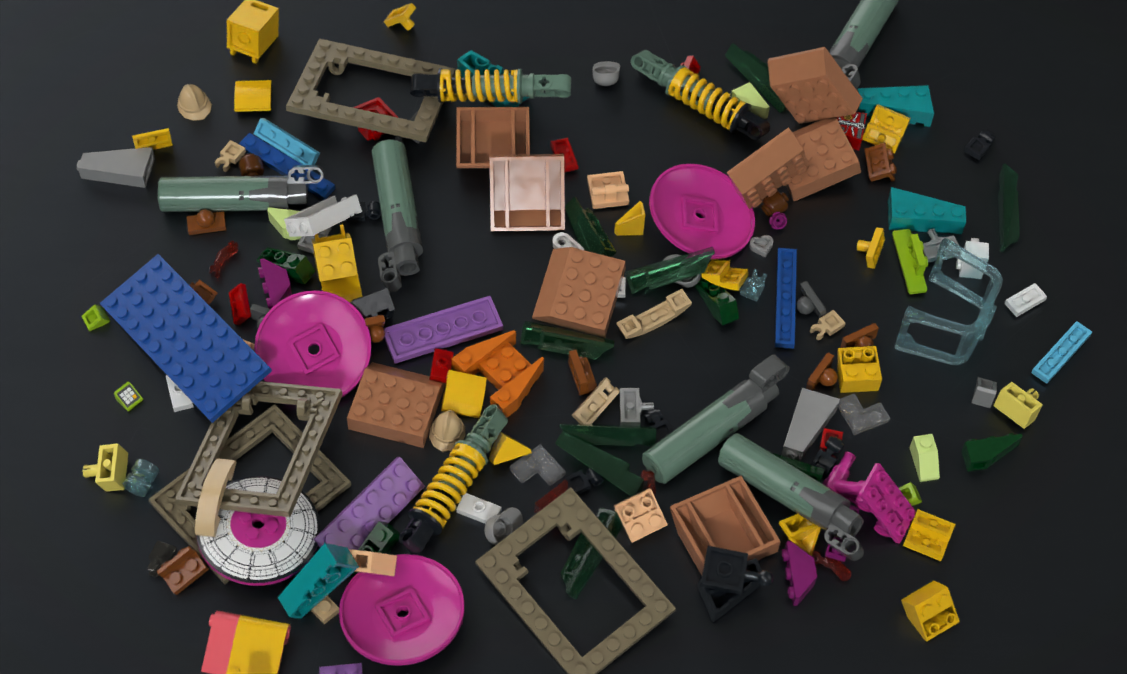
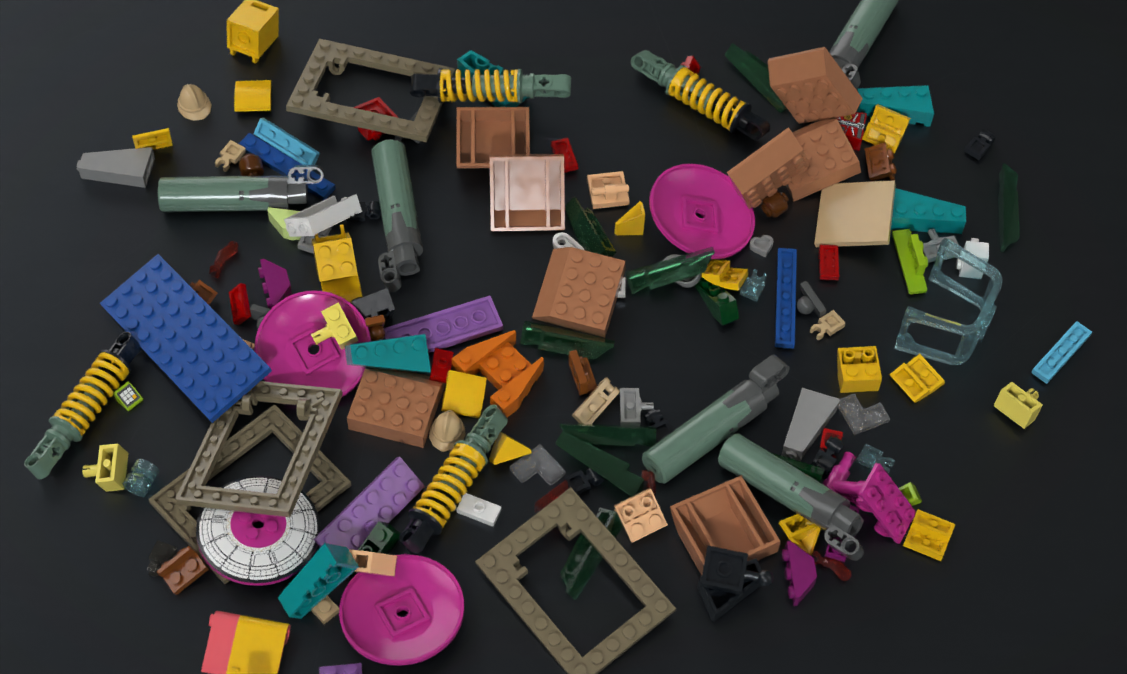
(85, 400): none -> piece
(95, 317): lime slope -> none
(178, 398): white plate -> none
(206, 222): dark orange tile -> none
(211, 497): tan slope -> none
(296, 265): dark green slope -> none
(336, 326): none -> light yellow brick
(400, 353): none -> teal wedge
(401, 15): yellow tile -> none
(503, 525): light grey cap -> none
(606, 73): light grey cap -> none
(655, 317): tan slope -> none
(749, 94): yellowish green slope -> none
(782, 220): magenta plate -> none
(823, 374): dark orange tile -> none
(828, 262): none -> red plate
(855, 214): none -> tan tile
(861, 337): dark orange tile -> none
(872, 248): yellow tile -> none
(872, 455): none -> clear light blue plate
(917, 378): none -> yellow slope
(925, 457): yellowish green slope -> none
(931, 610): yellow slope -> none
(984, 392): light grey slope -> none
(985, 452): dark green slope -> none
(1025, 300): white plate -> none

